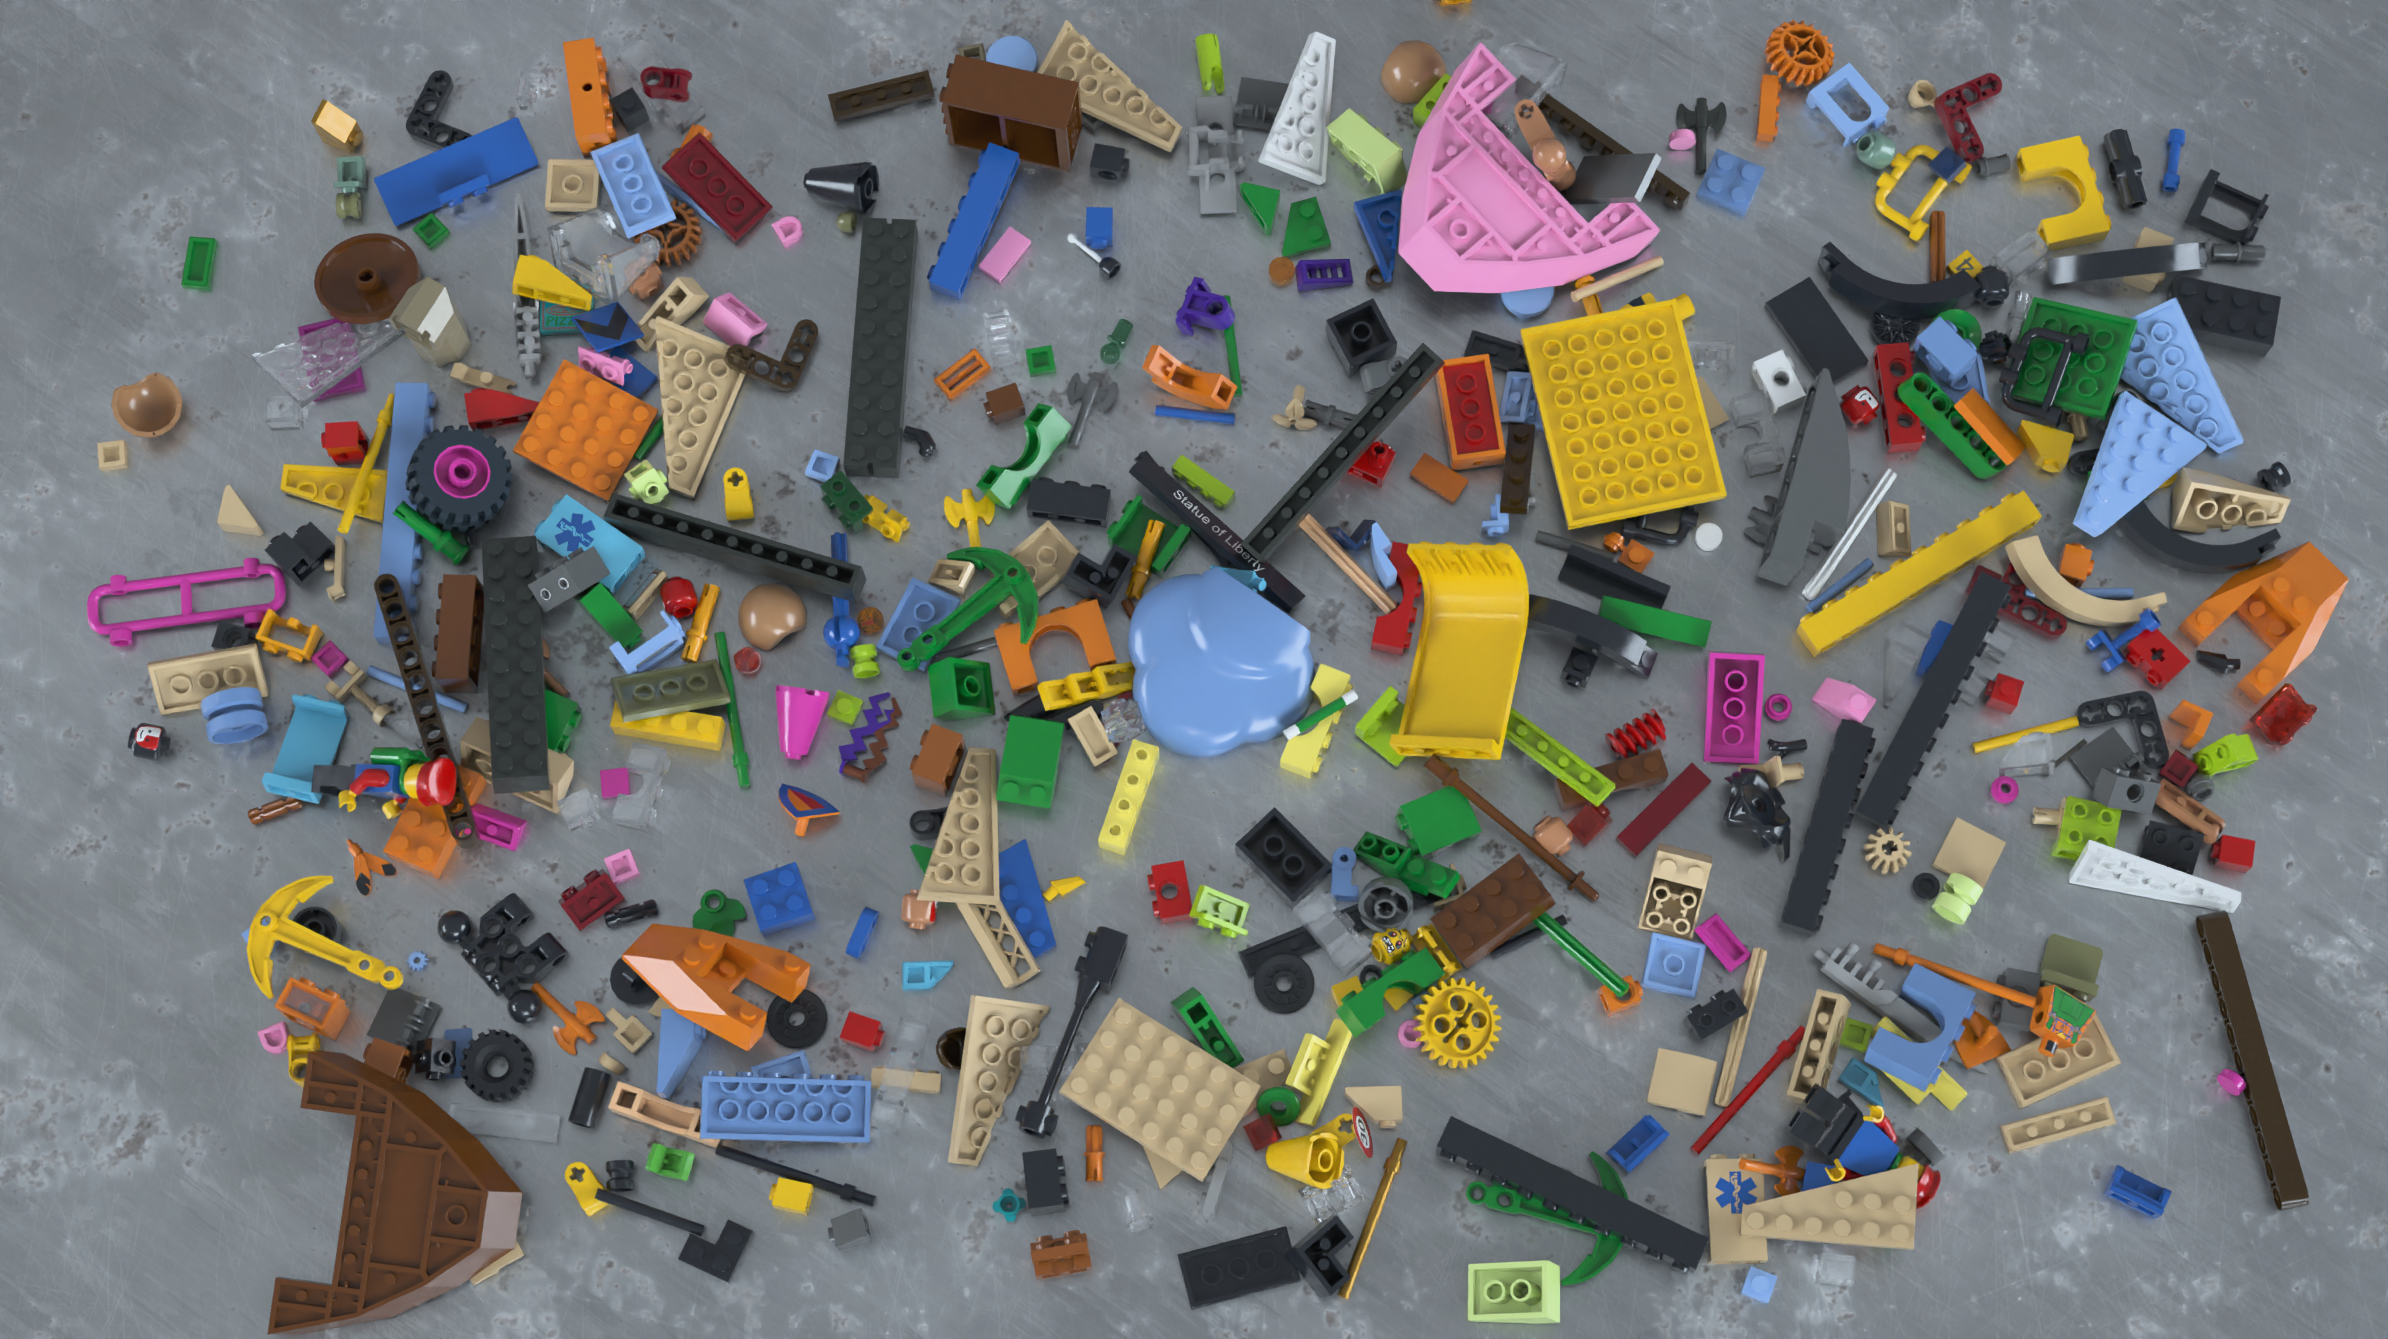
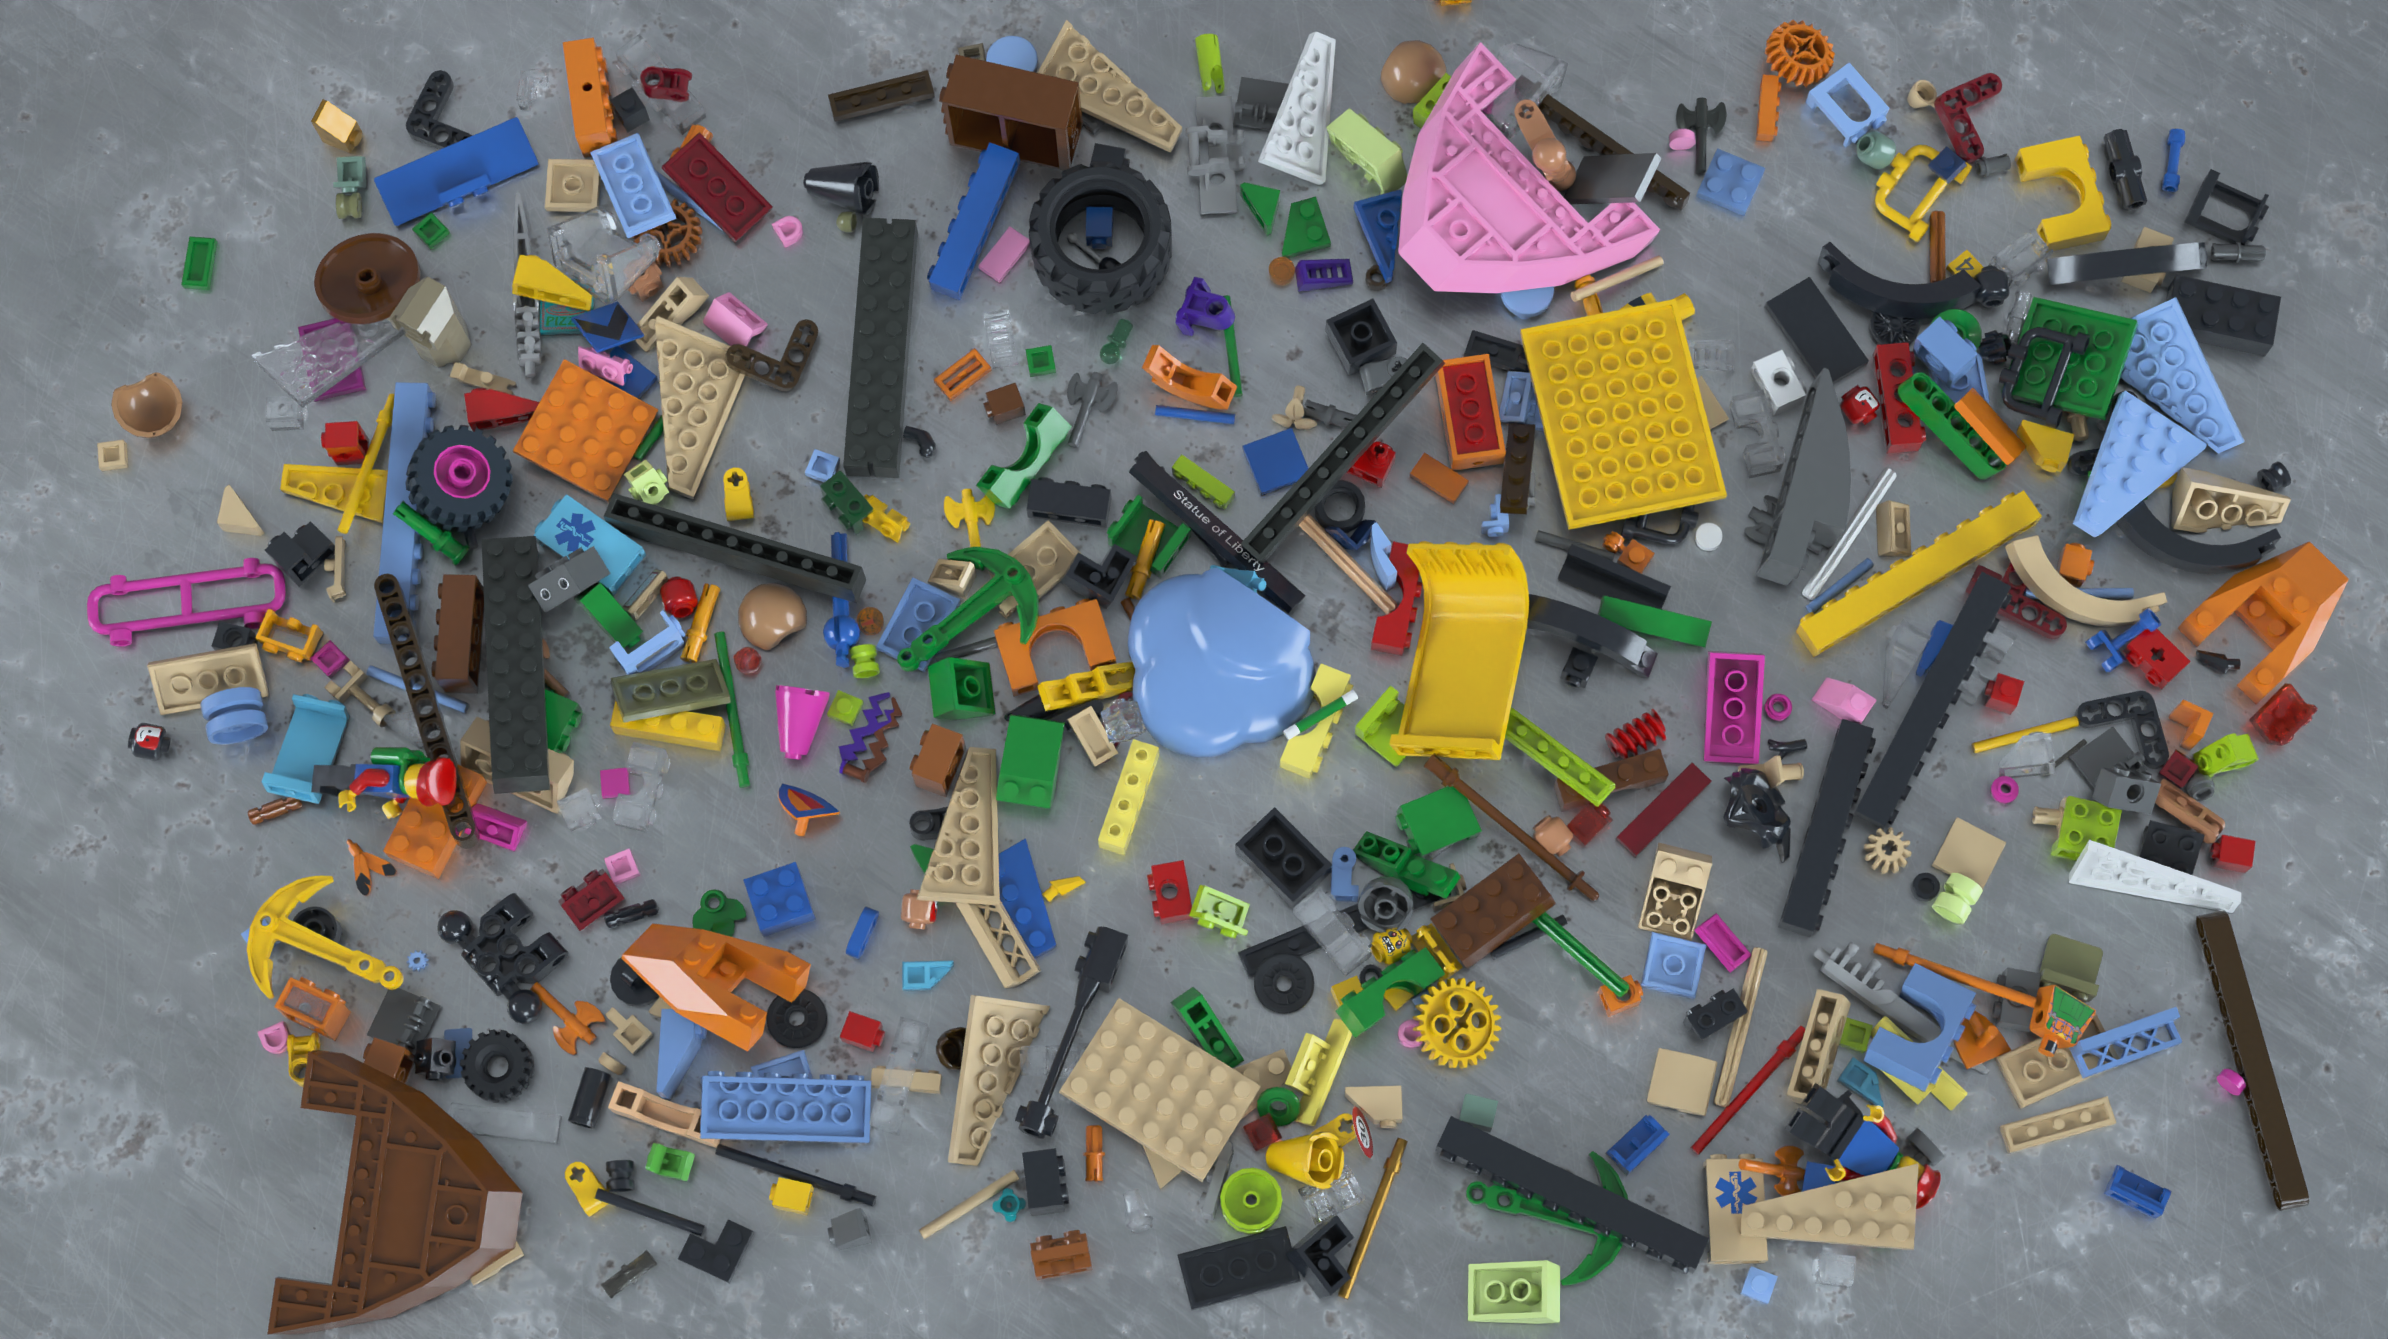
(629, 1274): none -> clear smoke pin
(969, 1204): none -> tan bar
(1100, 186): none -> black tyre
(1246, 1217): none -> lime wheel
(1275, 461): none -> blue tile
(1350, 524): none -> black tyre
(1478, 1112): none -> sand green panel
(2124, 1032): none -> medium blue fence

